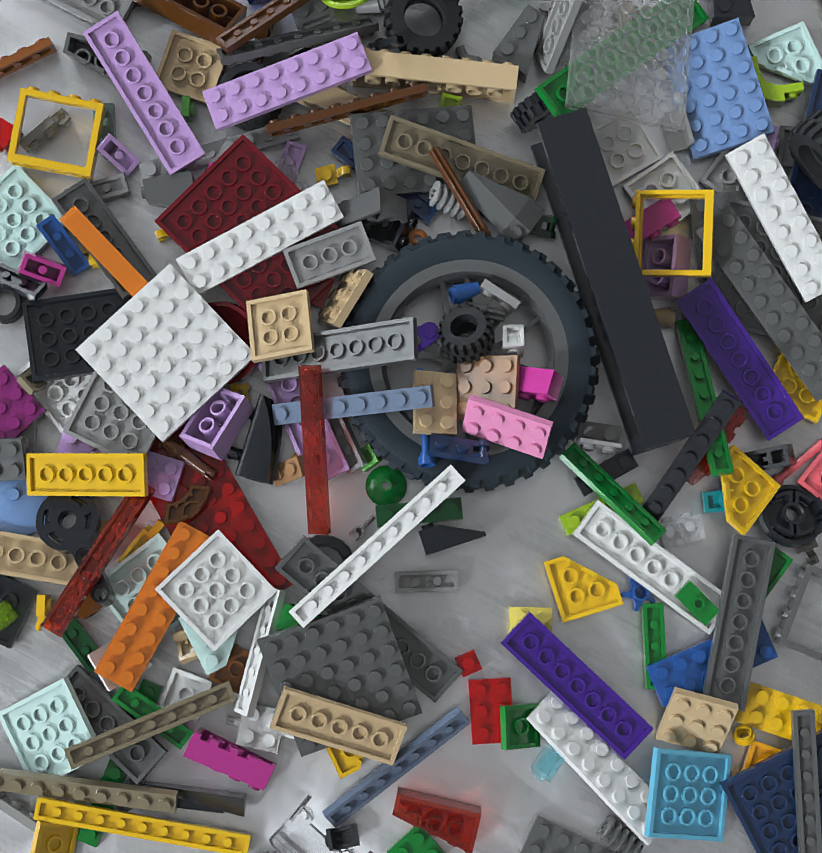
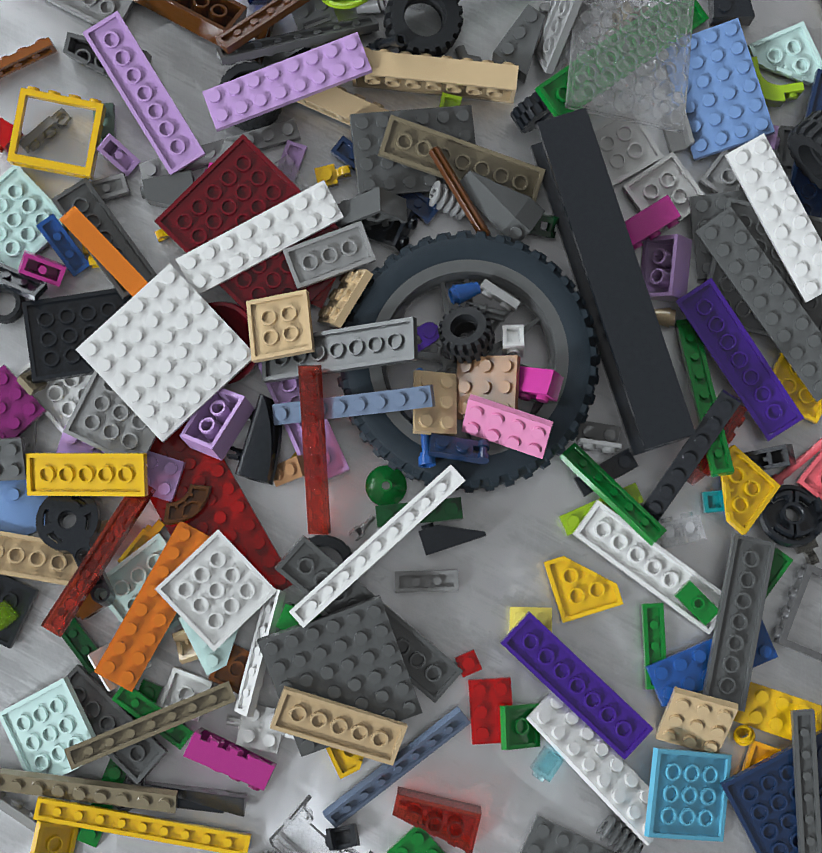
(43, 607): yellow plate -> none
(180, 451): reddish brown pin -> none
(188, 108): bright green plate -> none
(189, 66): tan plate -> none
(241, 387): yellow plate -> none
(337, 111): reddish brown plate -> none
(348, 444): light grey plate -> none
(371, 458): bright green plate -> none
(417, 232): orange plate -> none
(637, 225): yellow window -> none
(637, 594): blue animal -> none

